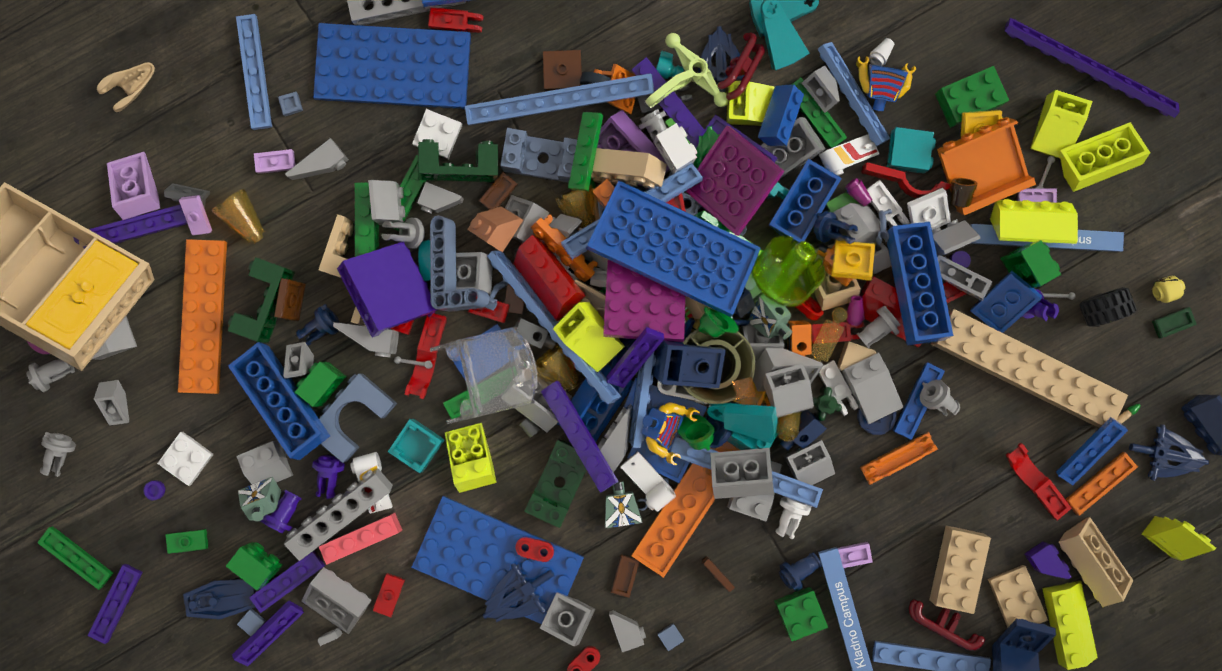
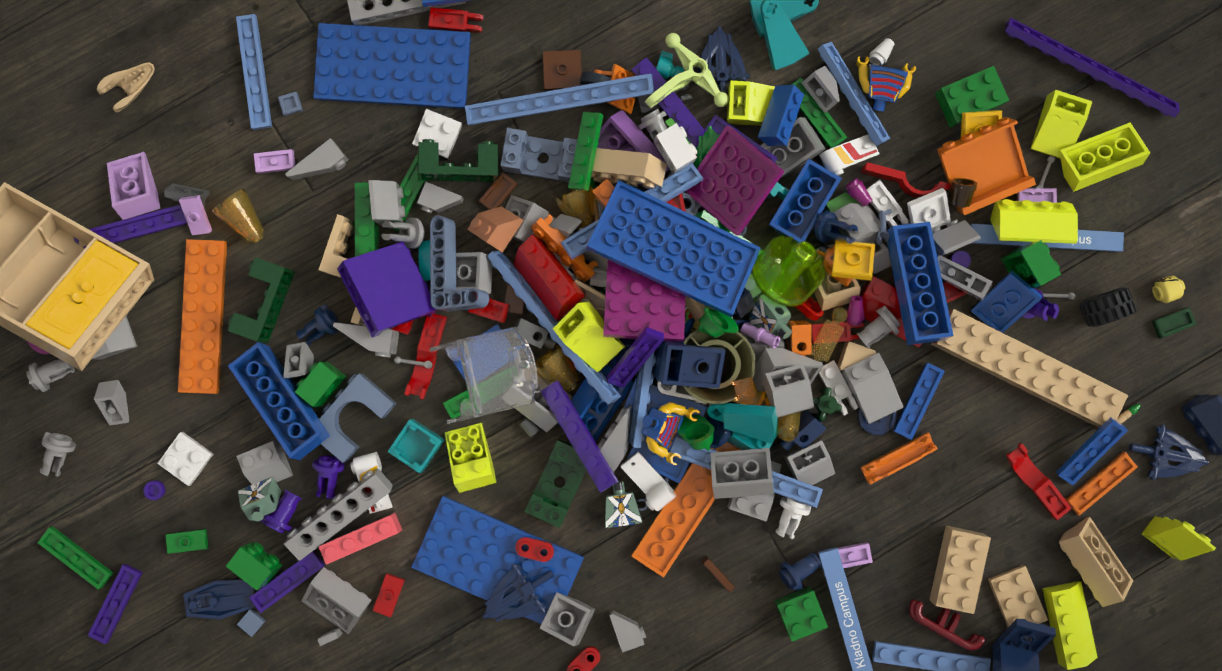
(268, 633): dark purple plate -> none
(289, 300): reddish brown plate -> none
(493, 302): sand blue piece -> none
(625, 576): reddish brown tile -> none
(670, 637): sand blue tile -> none
(743, 66): dark red piece -> none
(760, 335): none -> lavender pin
(910, 150): teal brick -> none
(937, 396): light grey piece -> none
(1046, 561): dark purple slope -> none

